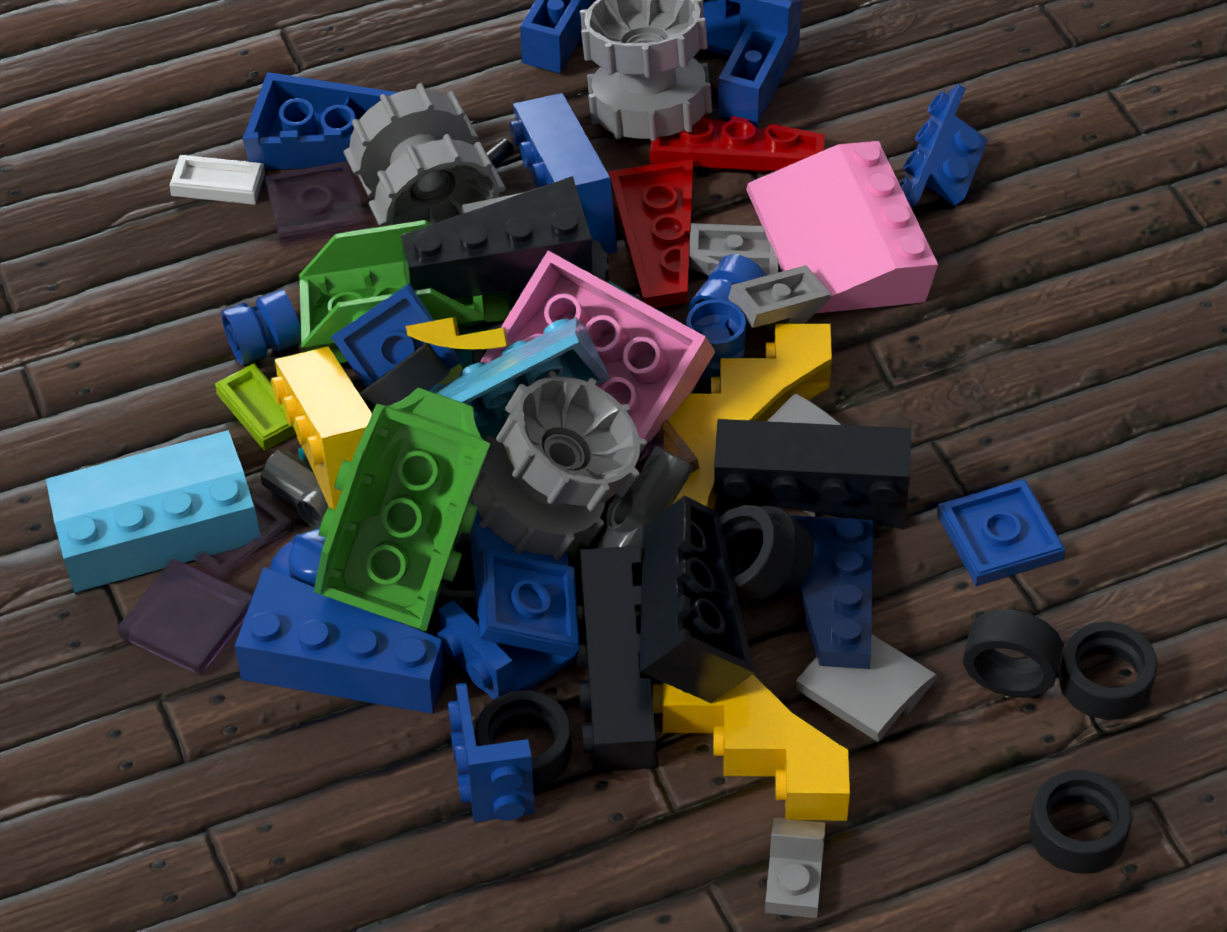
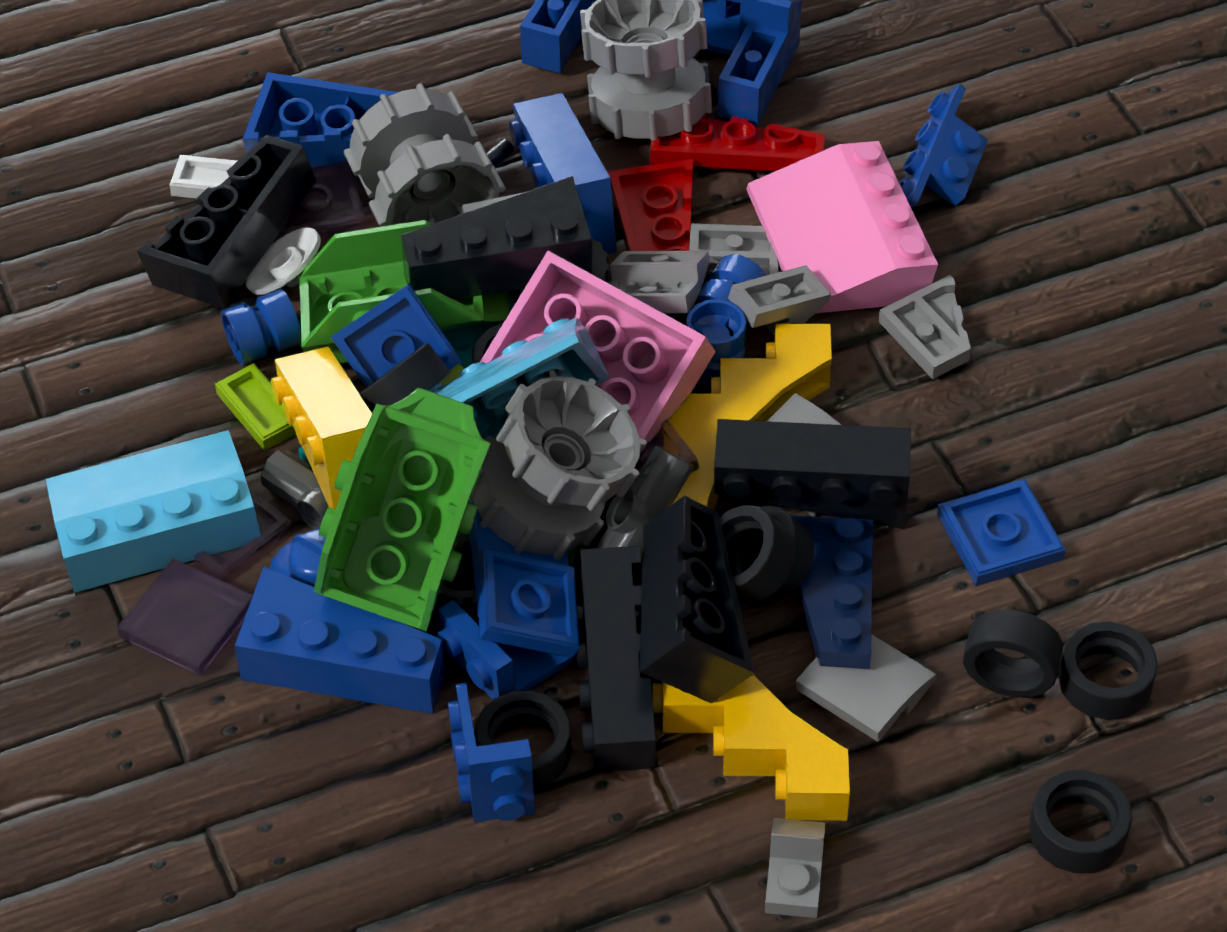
(232, 225): none -> black wedge
(284, 261): none -> white dish
(446, 334): yellow slope -> none
(661, 278): none -> light grey slope
(930, 327): none -> light grey wing

